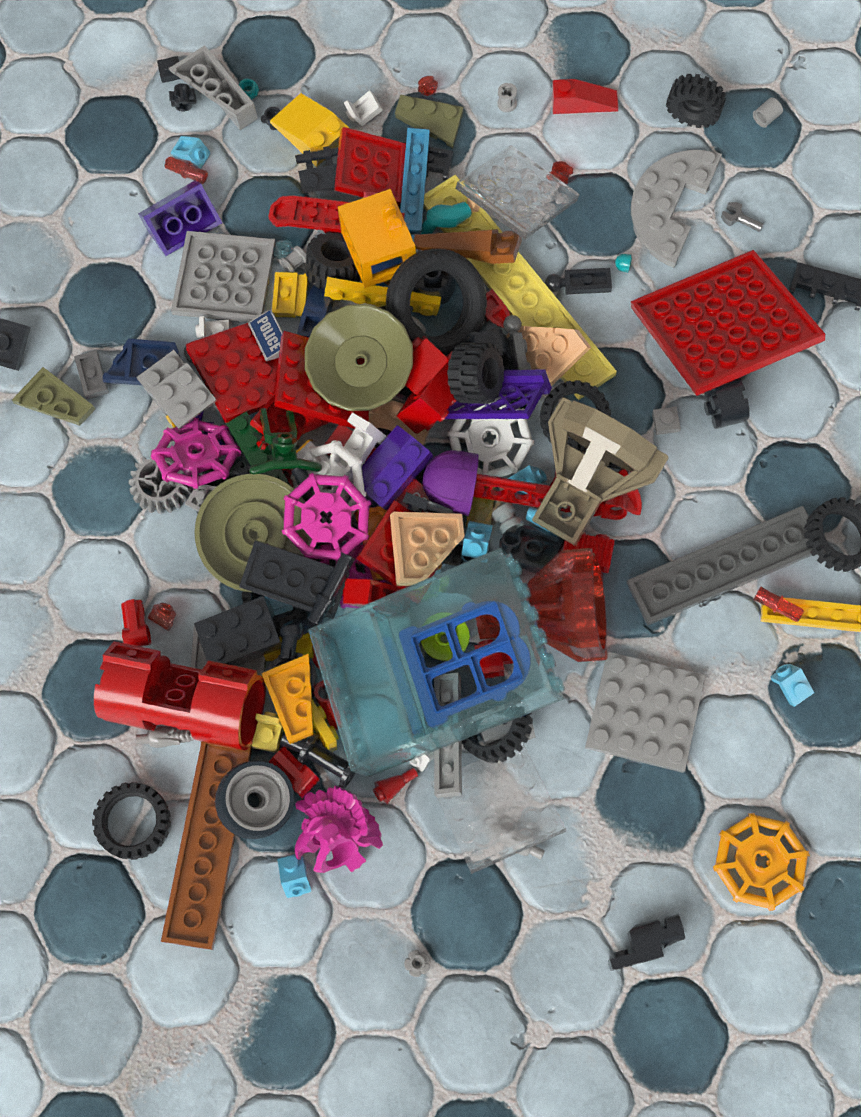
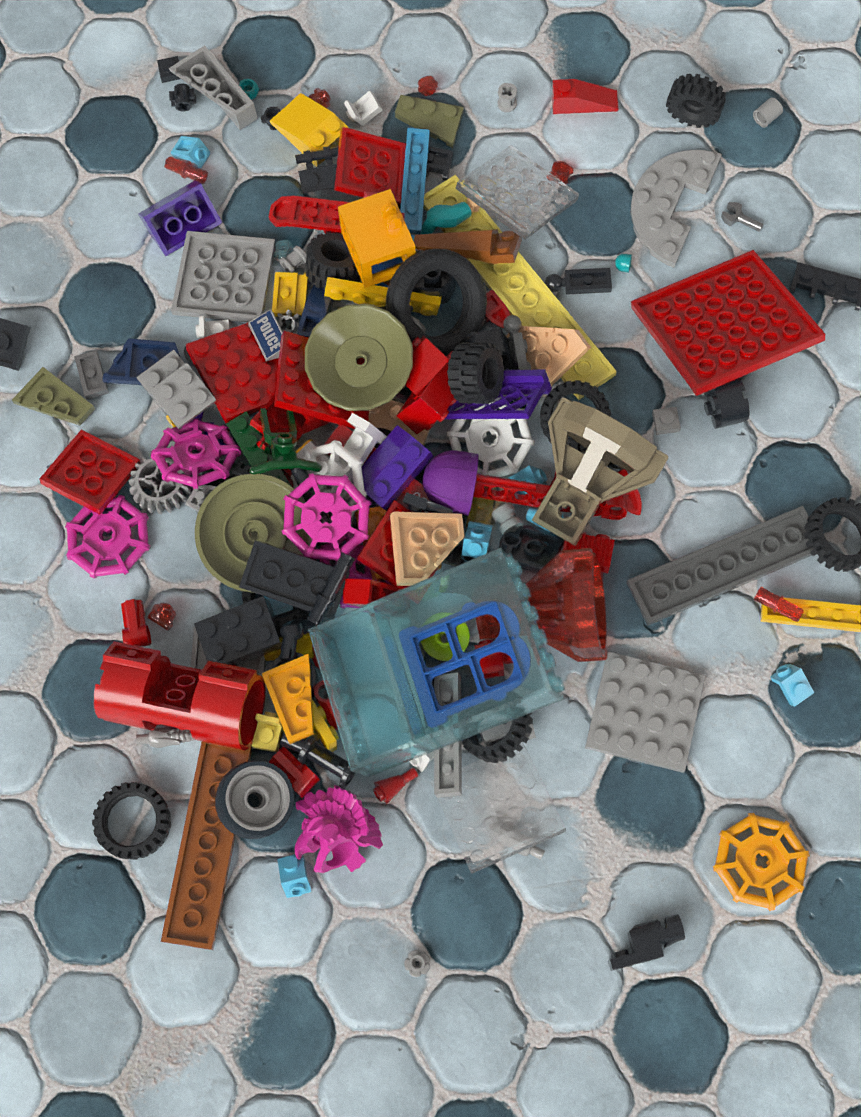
(89, 471): none -> red plate
(112, 548): none -> dark pink plate
(295, 324): none -> light grey gear
(321, 97): none -> clear red plate

